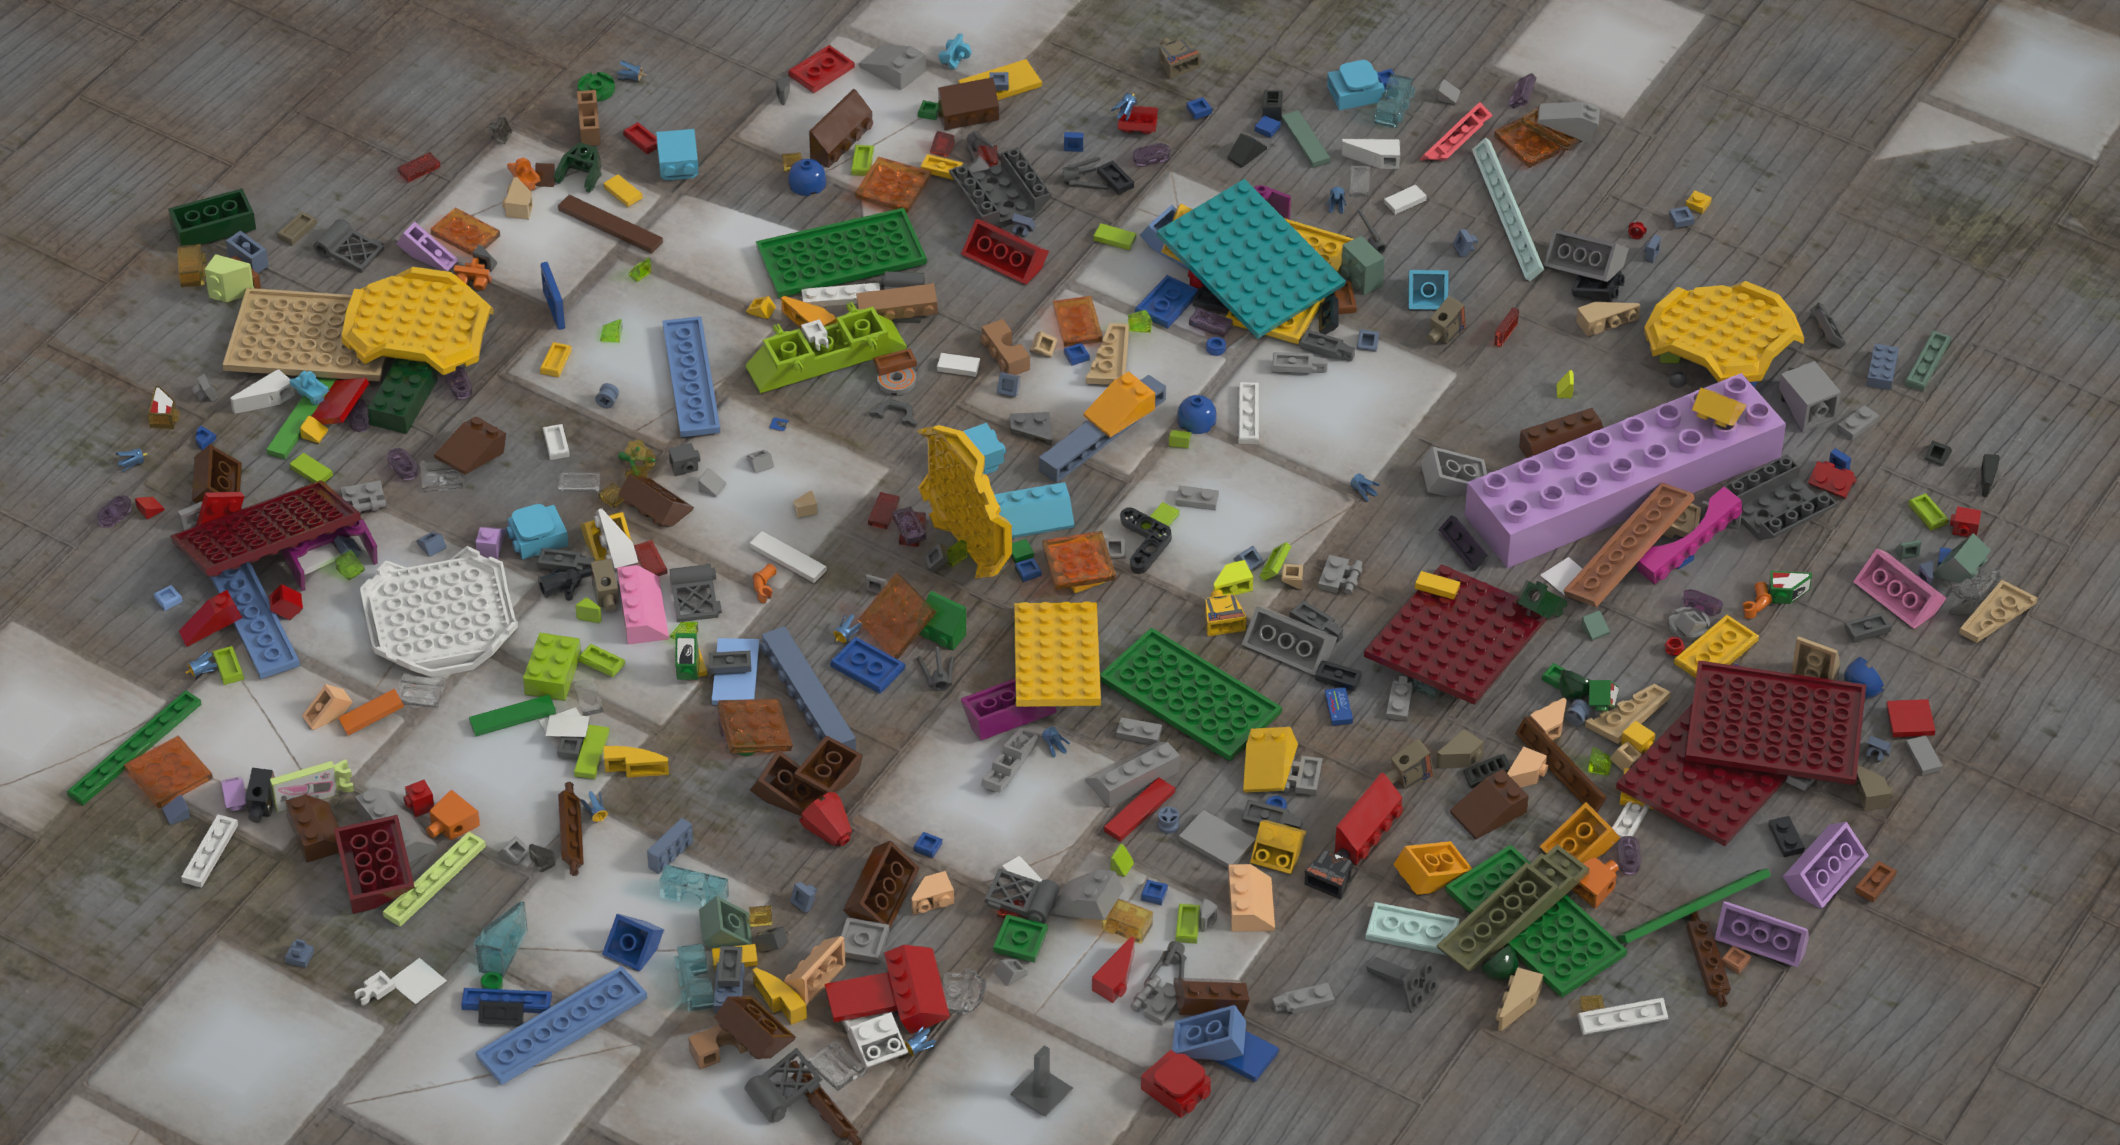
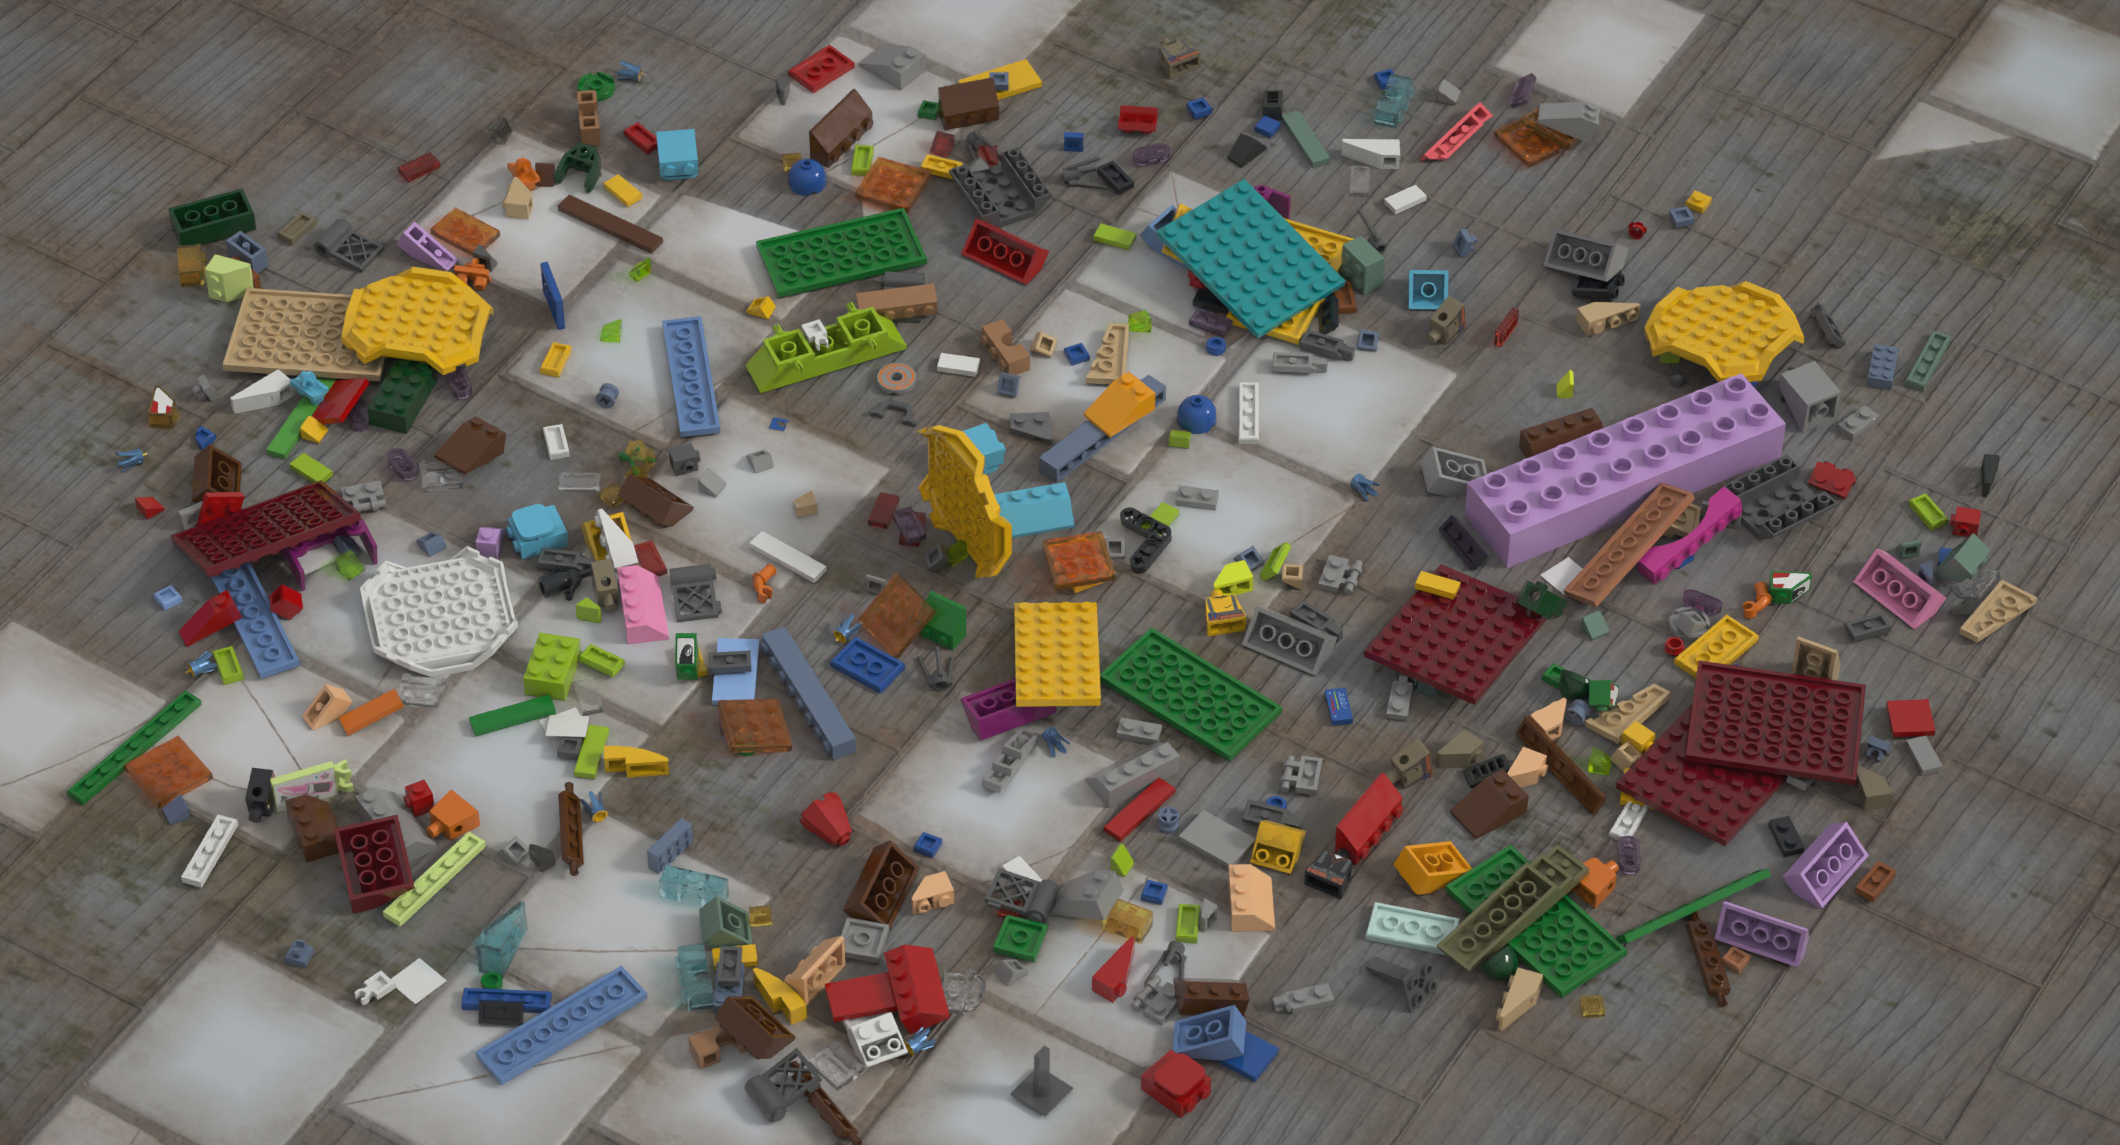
(114, 511): clear purple plate -> none
(233, 793): lavender slope -> none
(632, 941): blue slope -> none
(685, 627): clear neon green slope -> none
(771, 939): dark grey slope -> none
(780, 787): reddish brown slope -> none
(803, 312): light orange slope -> none
(803, 896): sand blue tile -> none
(830, 766): reddish brown slope -> none
(836, 294): white plate -> none
(894, 362): dark orange tile -> none
(955, 52): medium azure hips -> none
(1021, 551): green tile -> none
(1023, 222): sand blue tile -> none
(1028, 569): blue tile -> none
(1077, 321): clear orange plate -> none
(1128, 102): flat silver piece -> none
(1167, 301): blue tile -> none
(1268, 759): yellow slope -> none
(1337, 196): flat silver piece -> none
(1338, 675): black plate -> none
(1354, 85): medium azure brick -> none
(1508, 209): light aqua plate -> none
(1583, 835): light orange slope -> none
(1622, 1016): white tile -> none
(1652, 248): sand blue plate -> none
(1717, 406): yellow slope -> none
(1840, 459): blue plate -> none
(1859, 673): blue cylinder -> none
(1938, 453): pearl dark grey slope -> none

